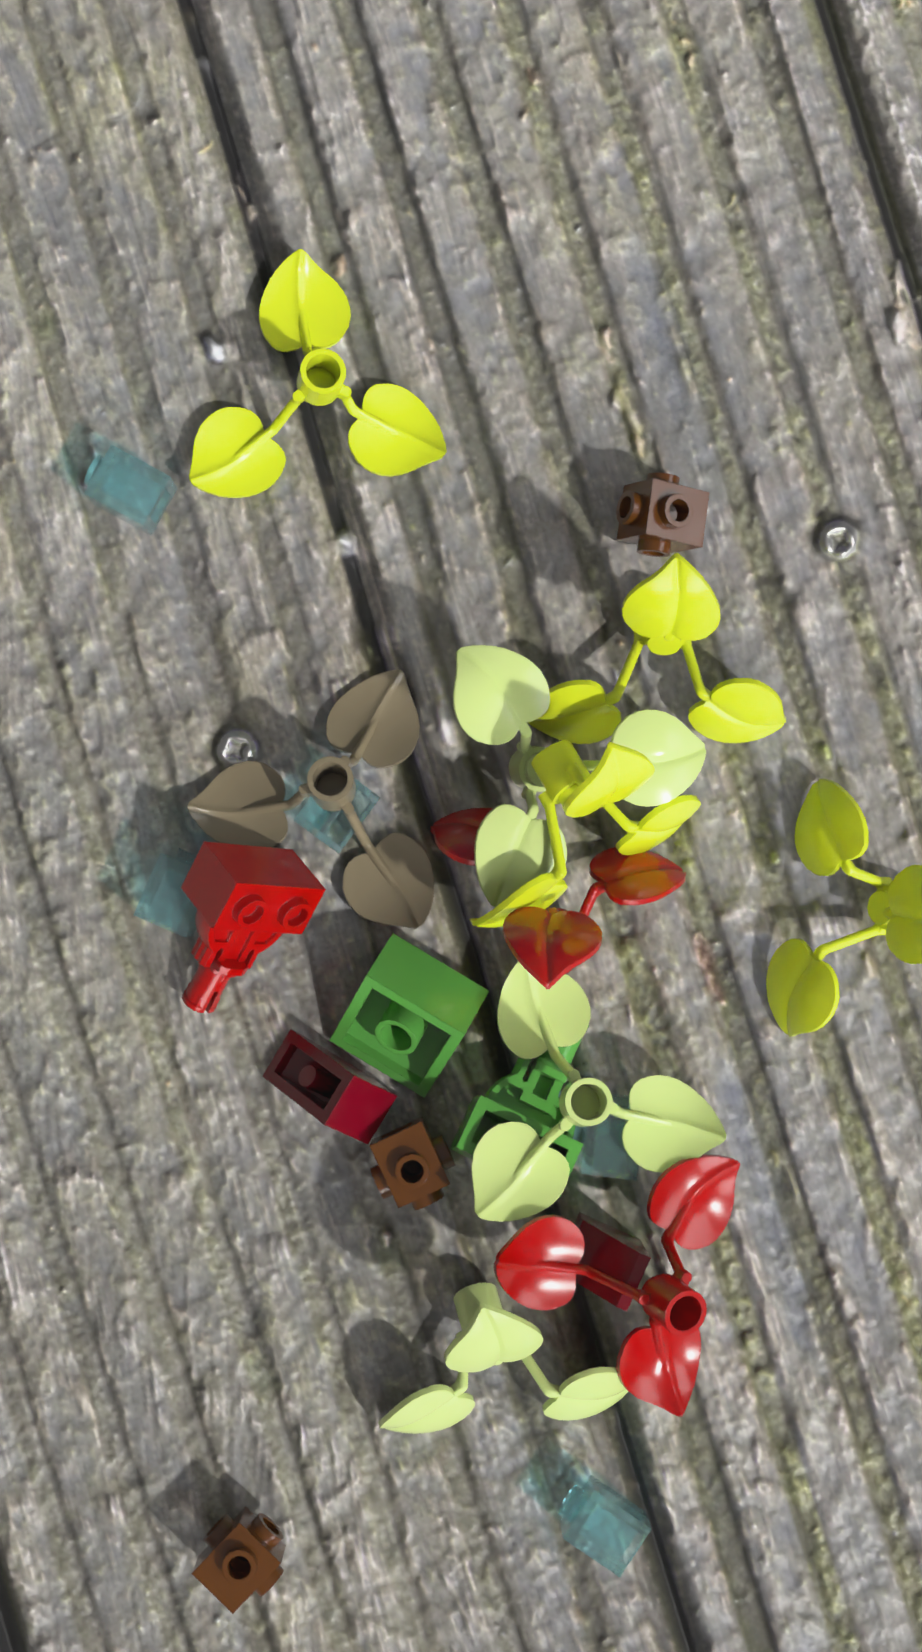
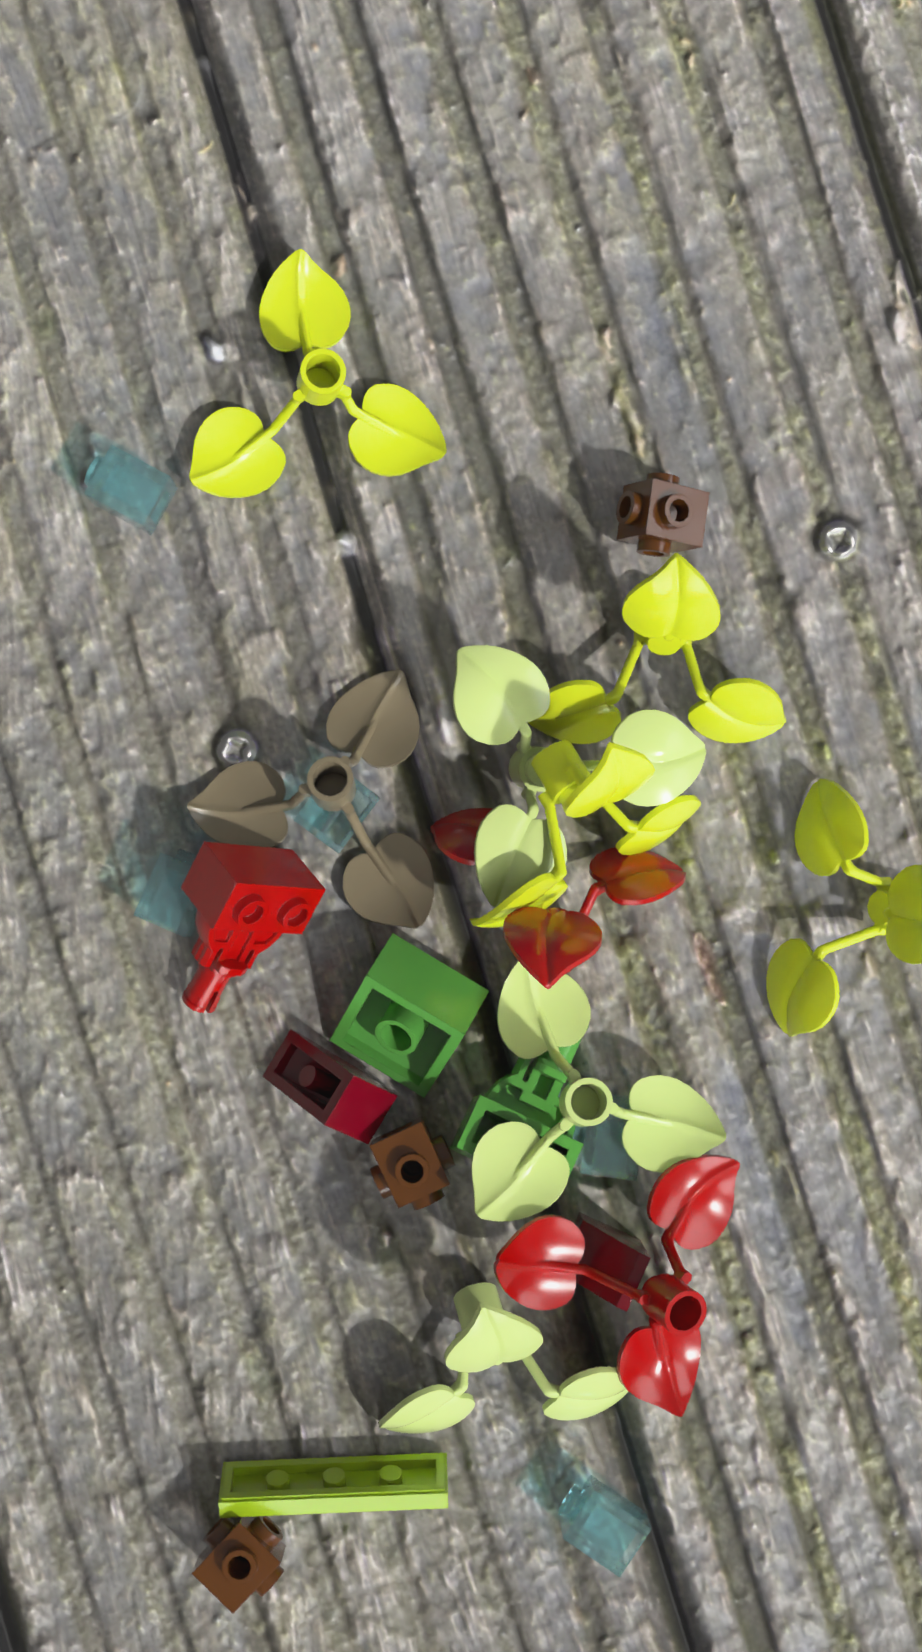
(333, 1485): none -> lime tile

